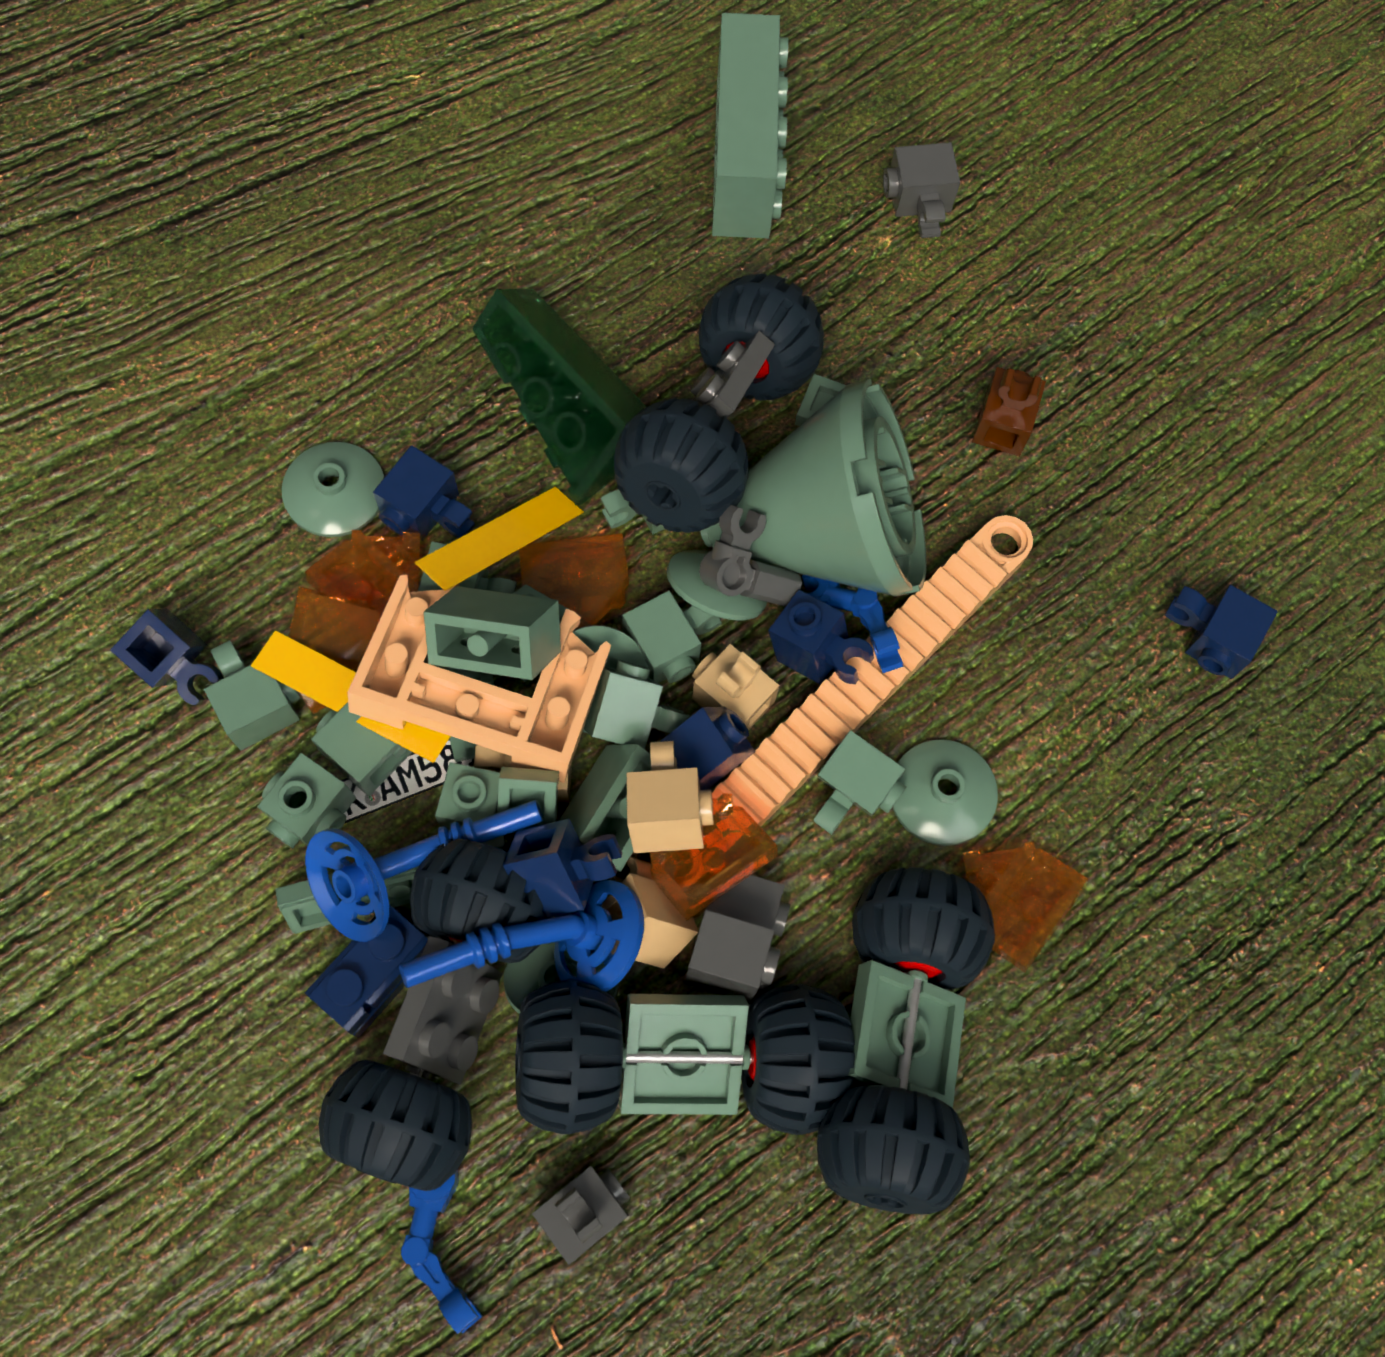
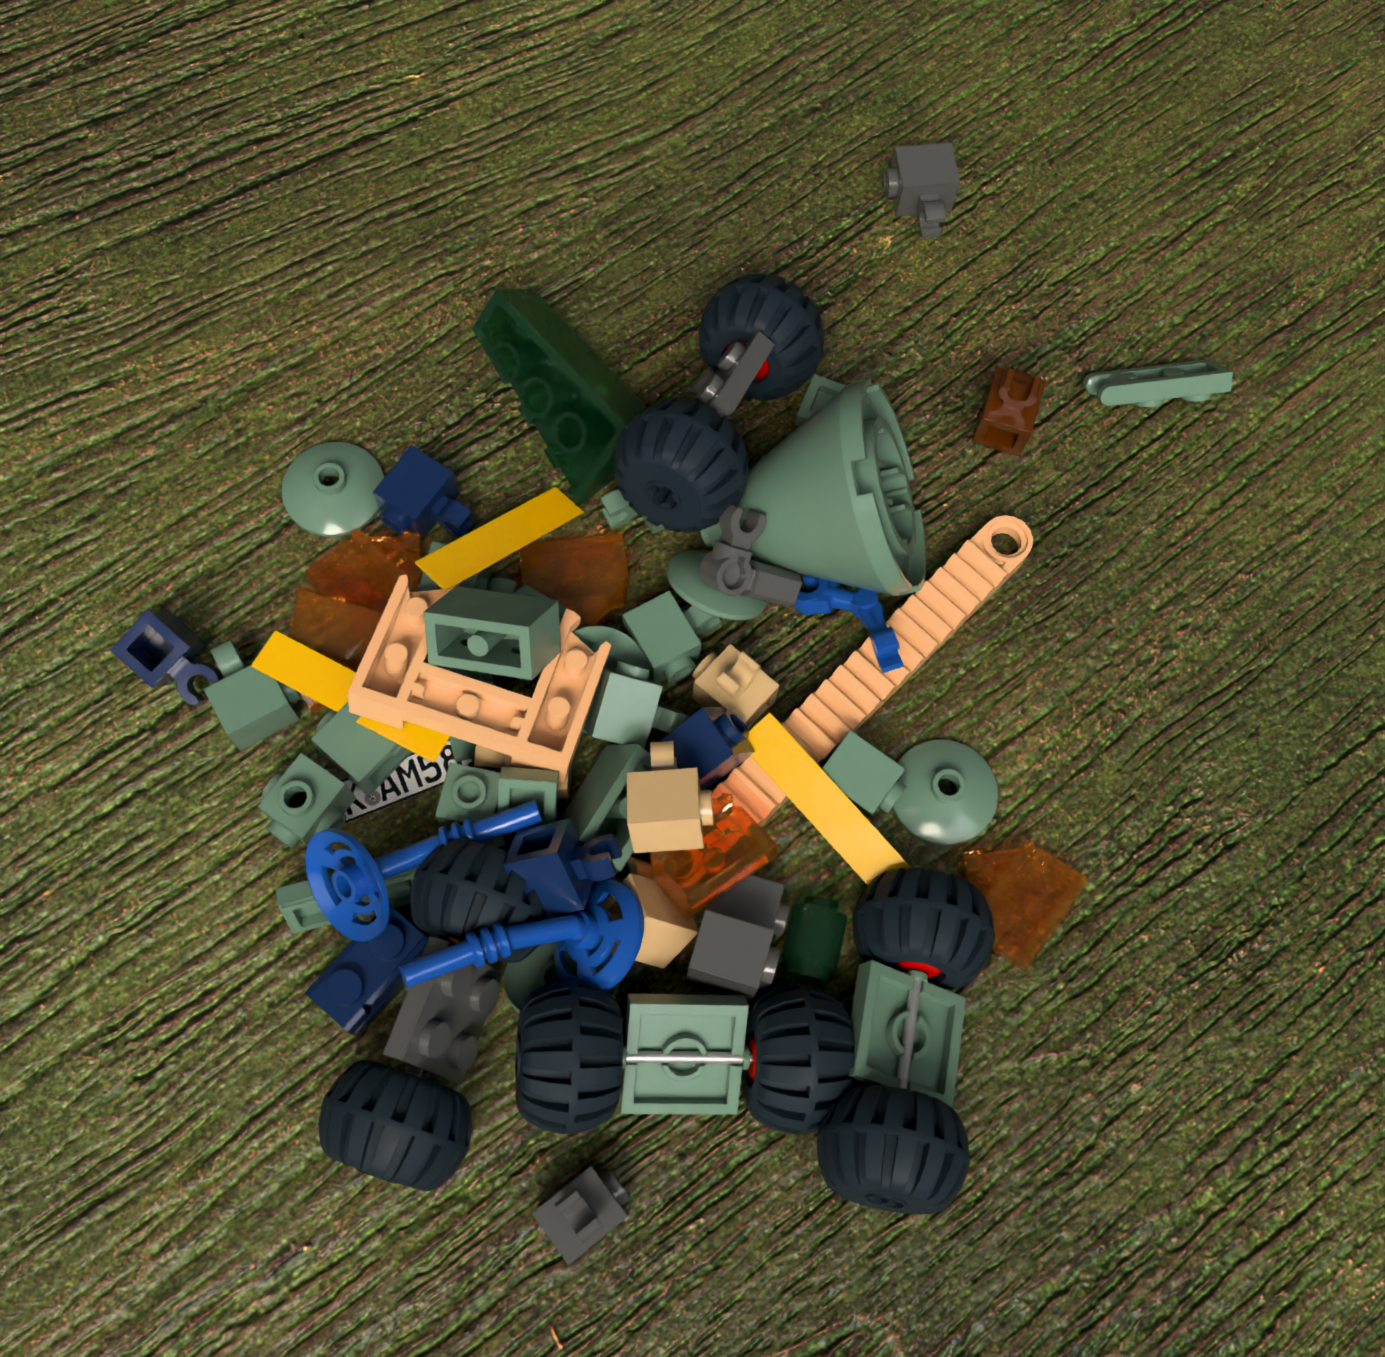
(426, 1265): blue piece -> none
(749, 126): sand green brick -> none
(813, 940): none -> clear green brick
(815, 639): dark blue brick -> none
(822, 801): none -> yellow sticker
(1153, 384): none -> sand green hinge
(1226, 629): dark blue brick -> none

